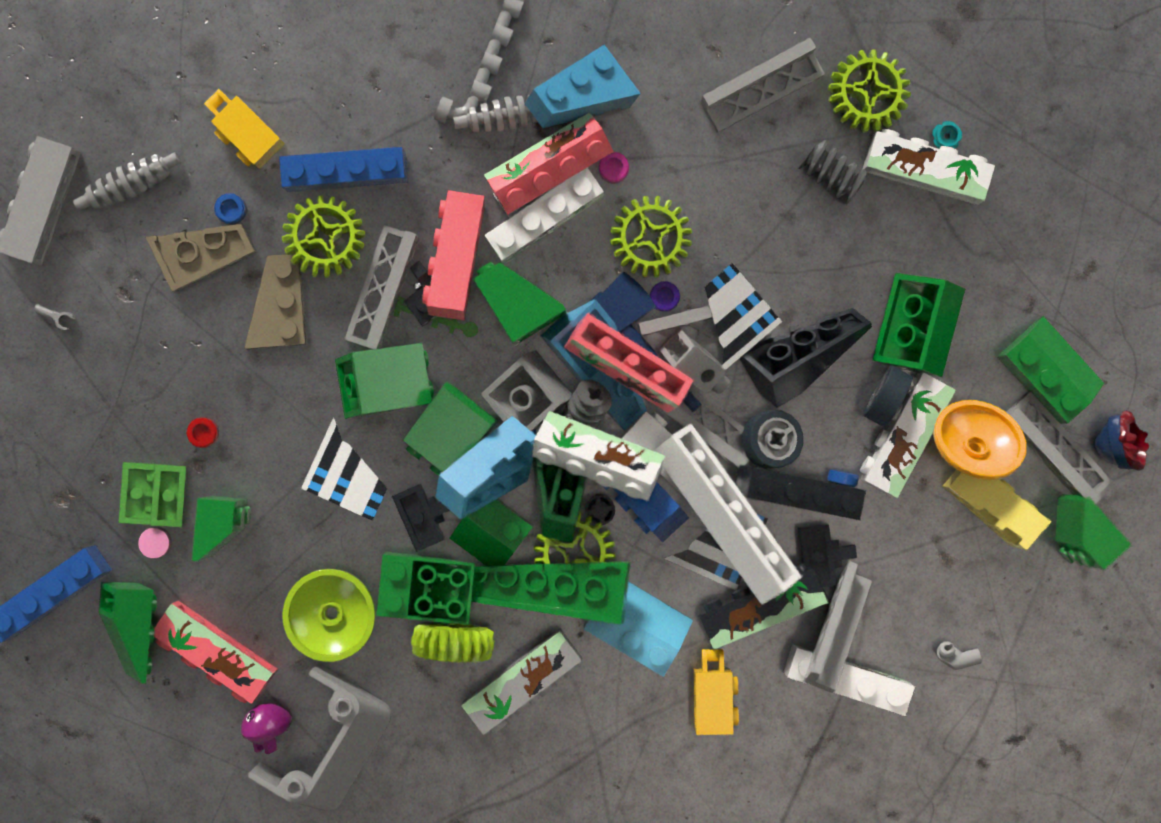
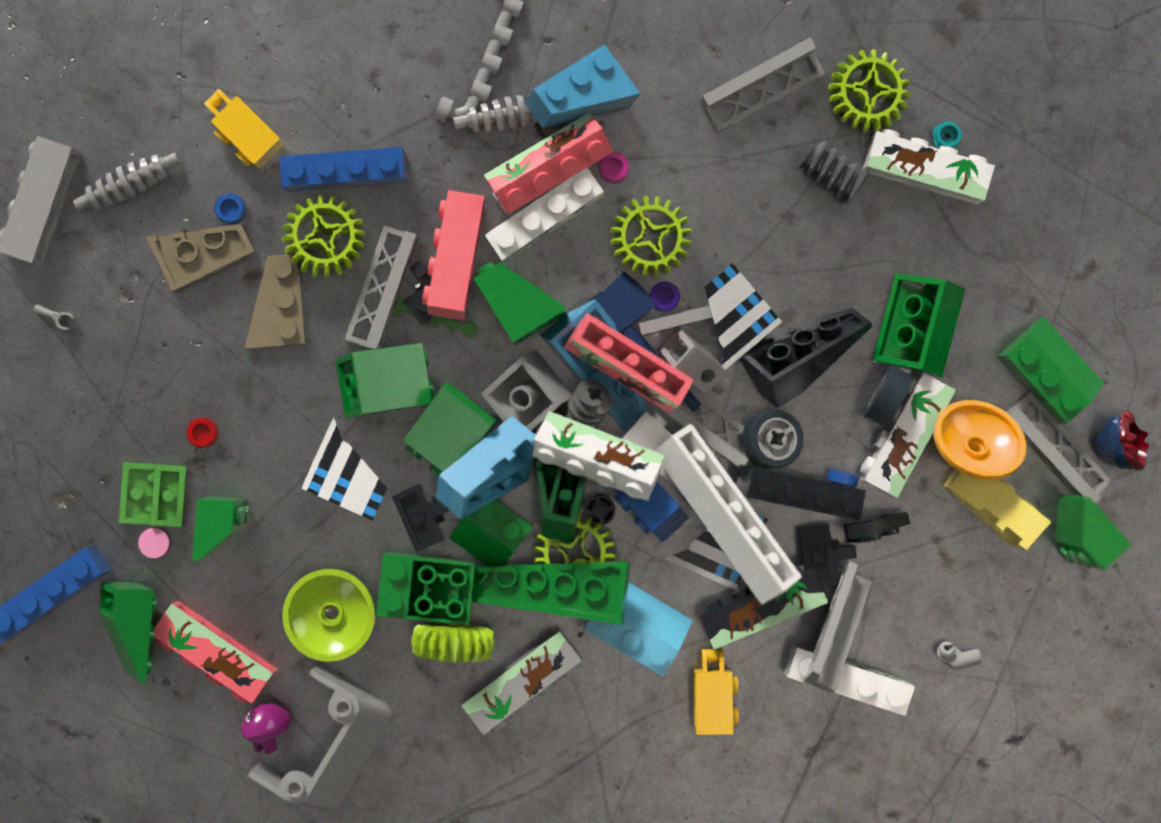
(874, 528): none -> black hinge

